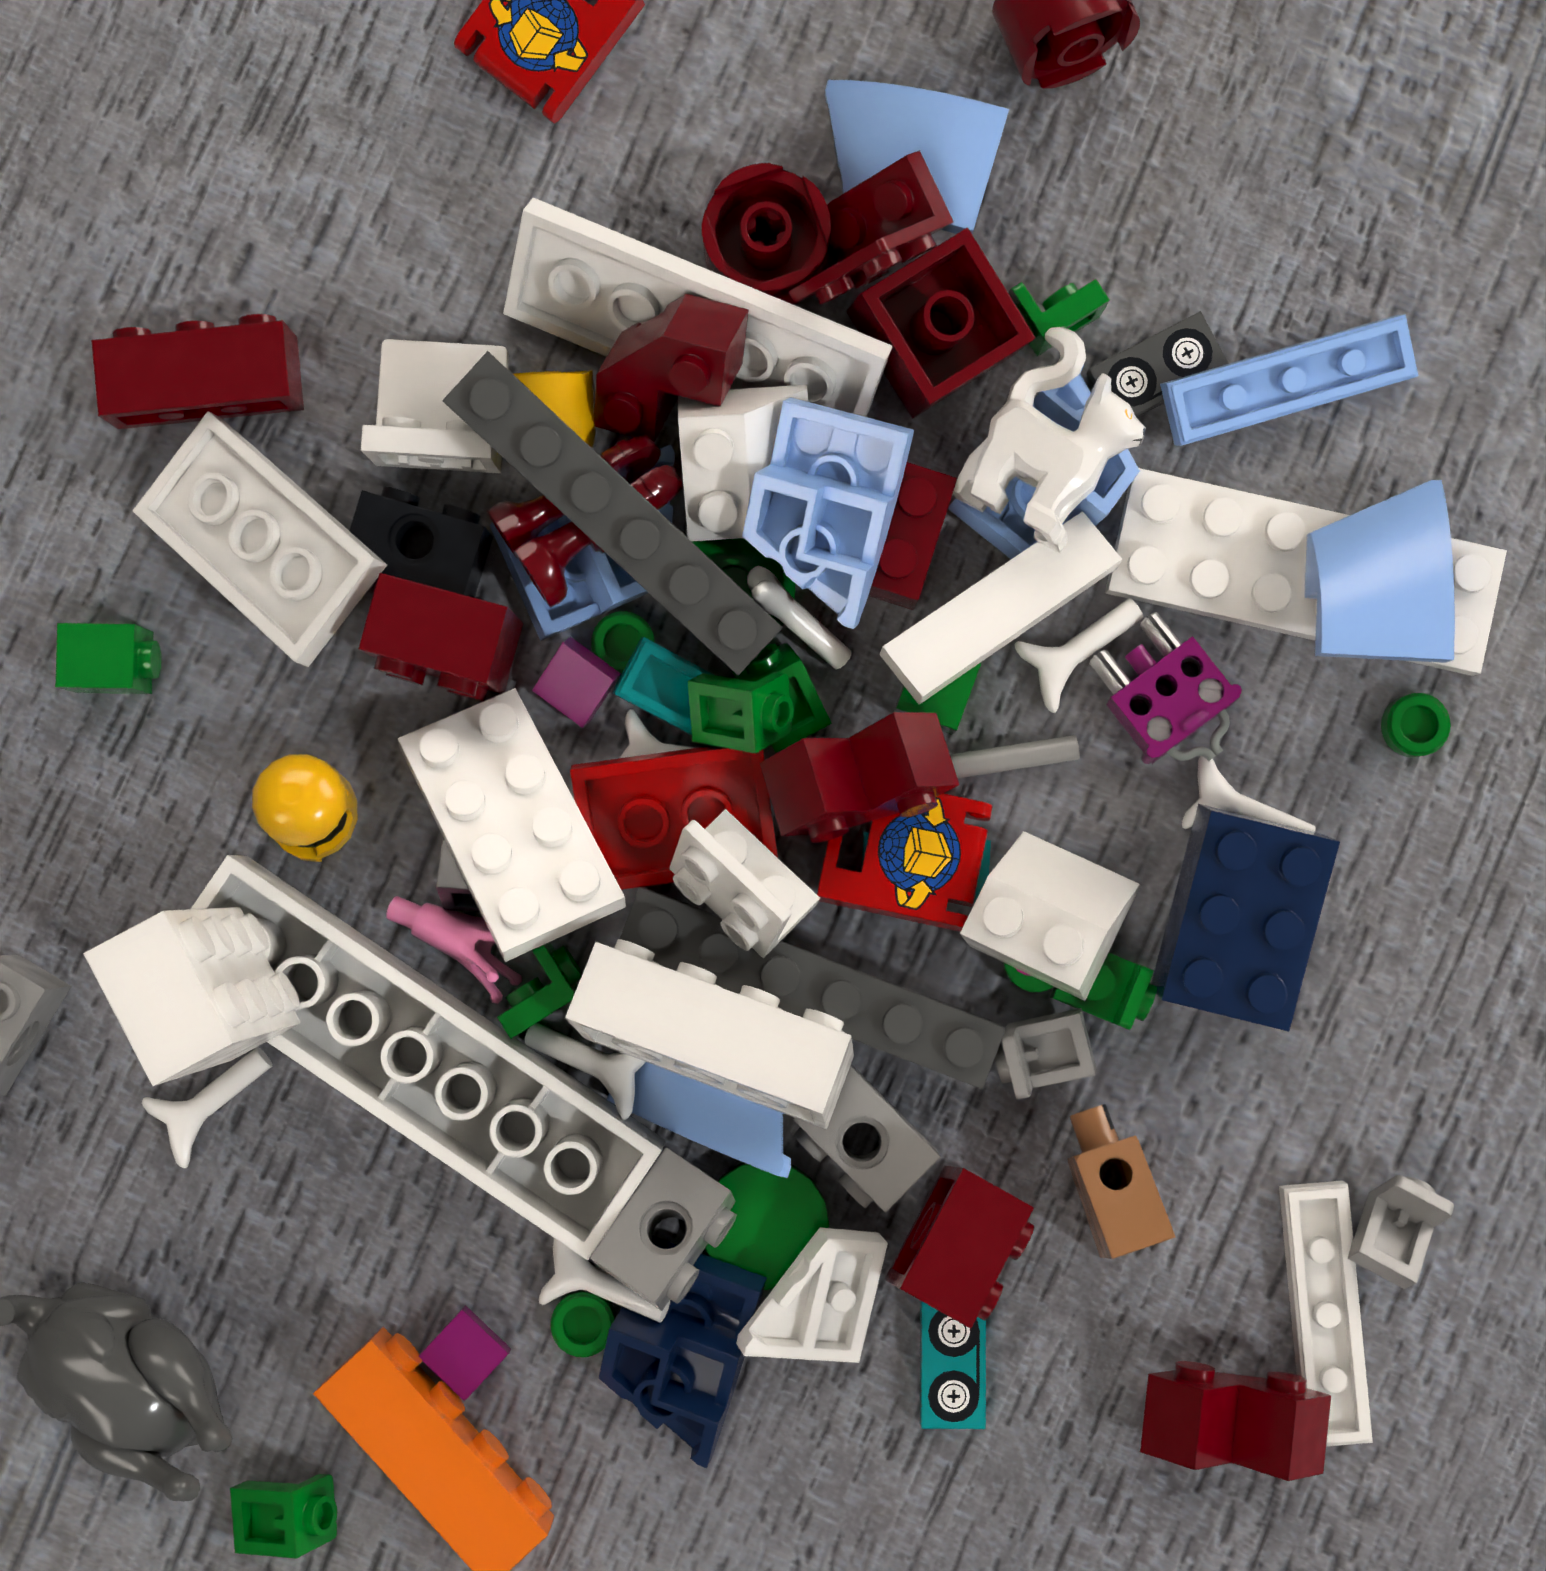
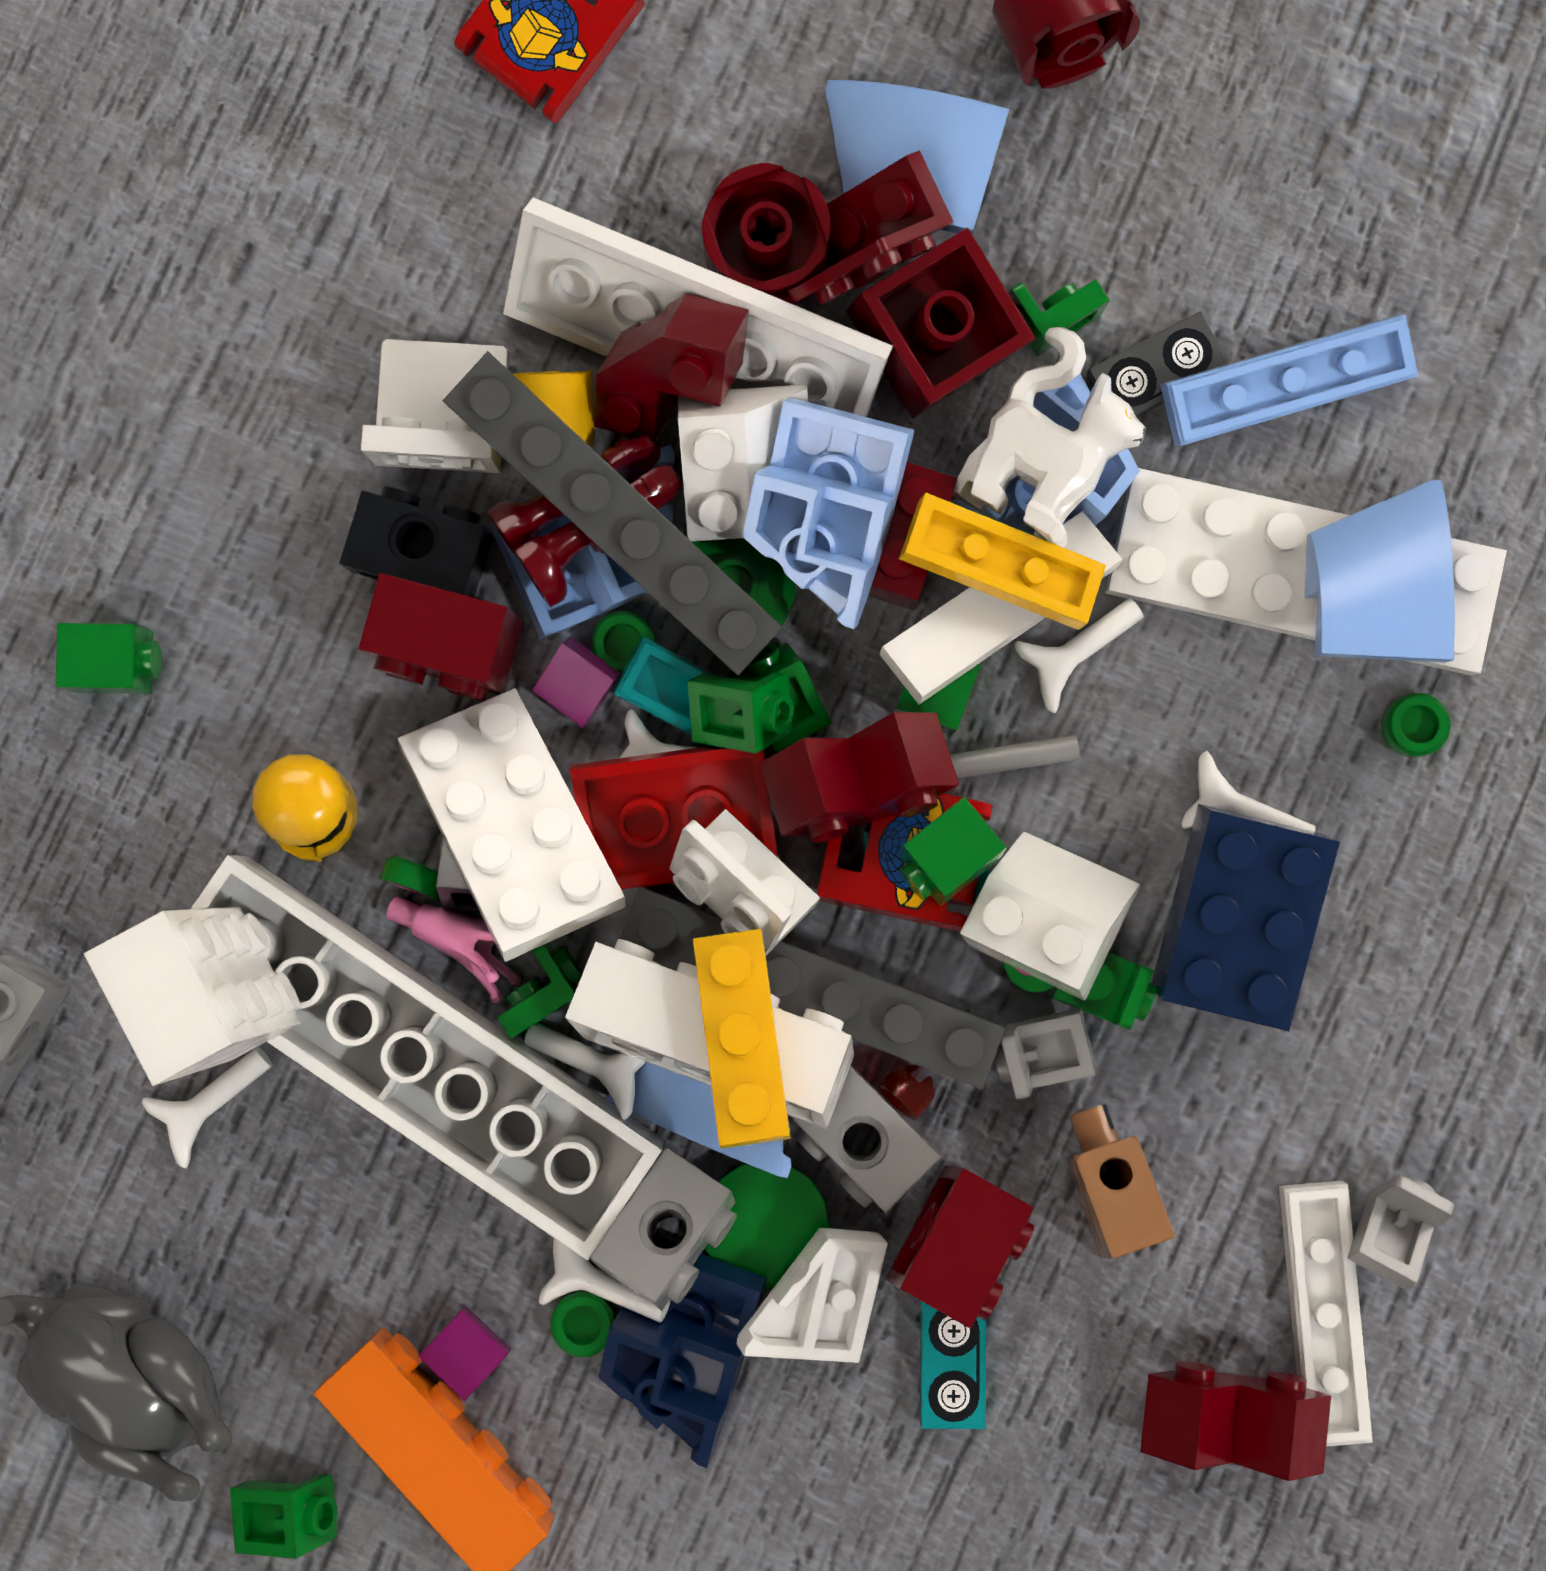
(195, 370): dark red brick -> none
(259, 539): white plate -> none
(410, 877): none -> green tile
(741, 1039): none -> yellow plate
(778, 602): white piece -> none
(906, 1092): none -> clear red hinge
(950, 853): none -> green brick
(1002, 561): none -> yellow plate
(1173, 717): magenta piece -> none

